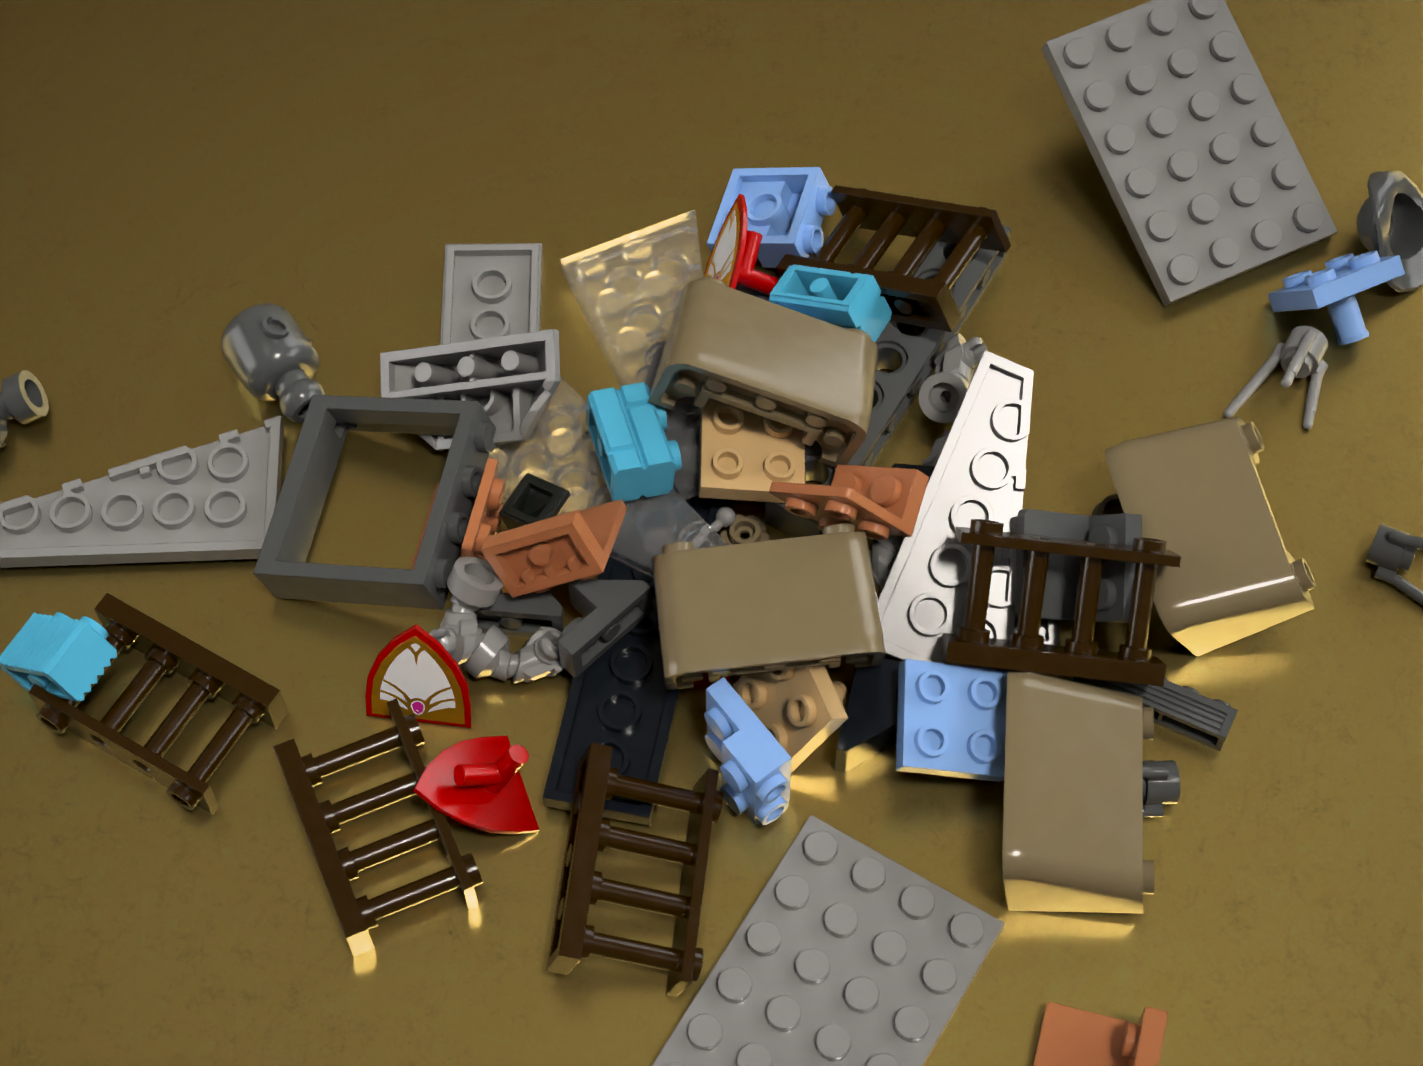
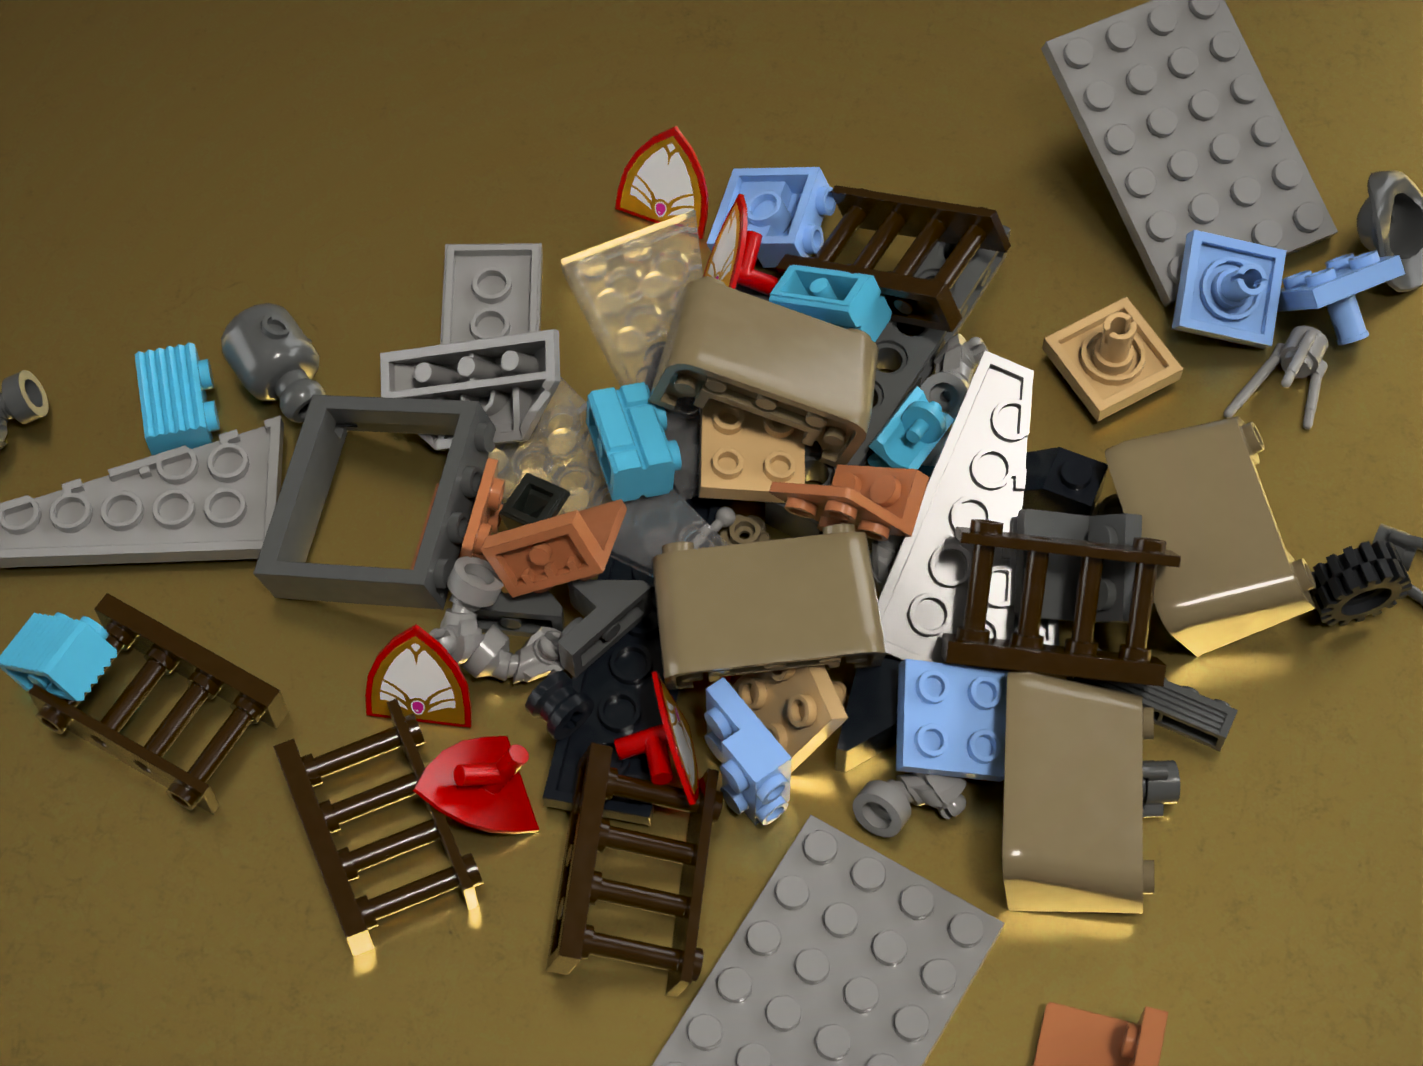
(175, 398): none -> medium azure brick
(559, 705): none -> black wheel
(654, 741): none -> red shield
(664, 181): none -> shield
(886, 807): none -> light grey arm
(910, 433): none -> medium azure hips
(1063, 481): none -> black slope
(1112, 359): none -> tan plate
(1229, 289): none -> light blue plate
(1359, 583): none -> black tyre

